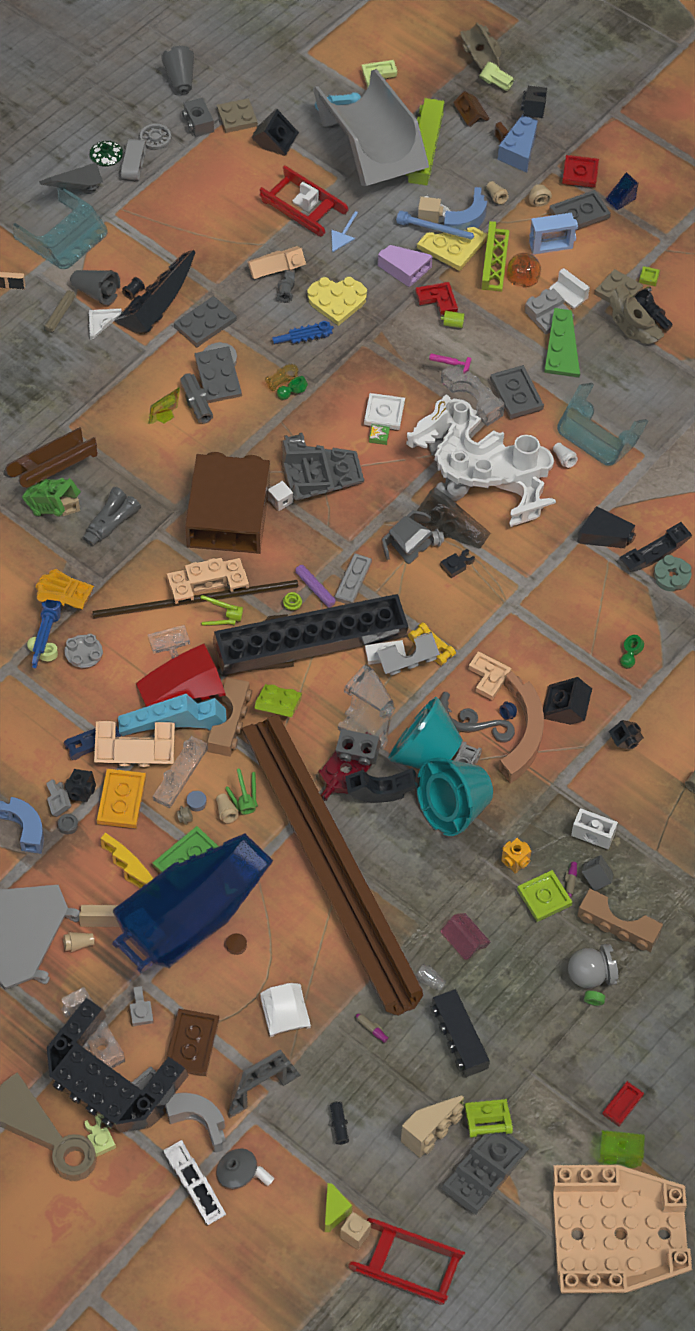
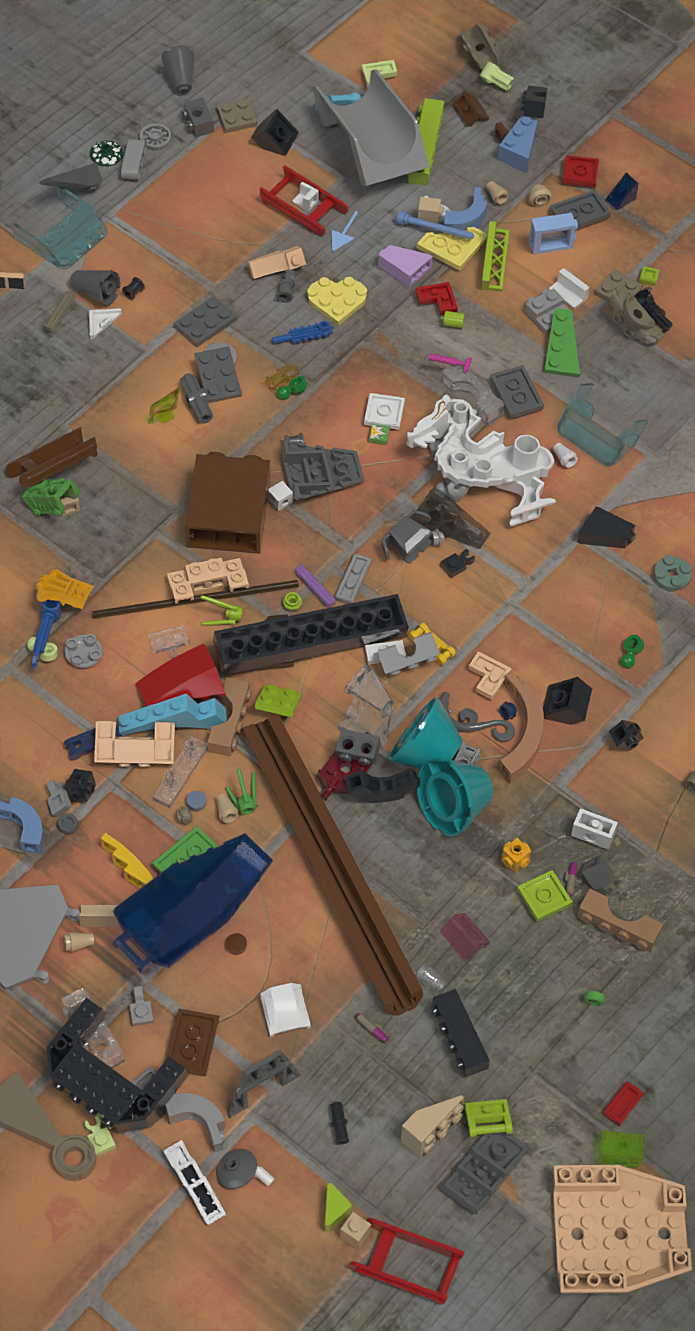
(113, 513): dark grey piece -> none
(121, 798): light orange plate -> none
(149, 307): black wedge -> none
(524, 270): clear orange cylinder -> none
(591, 967): light grey tile -> none
(658, 549): black slope -> none

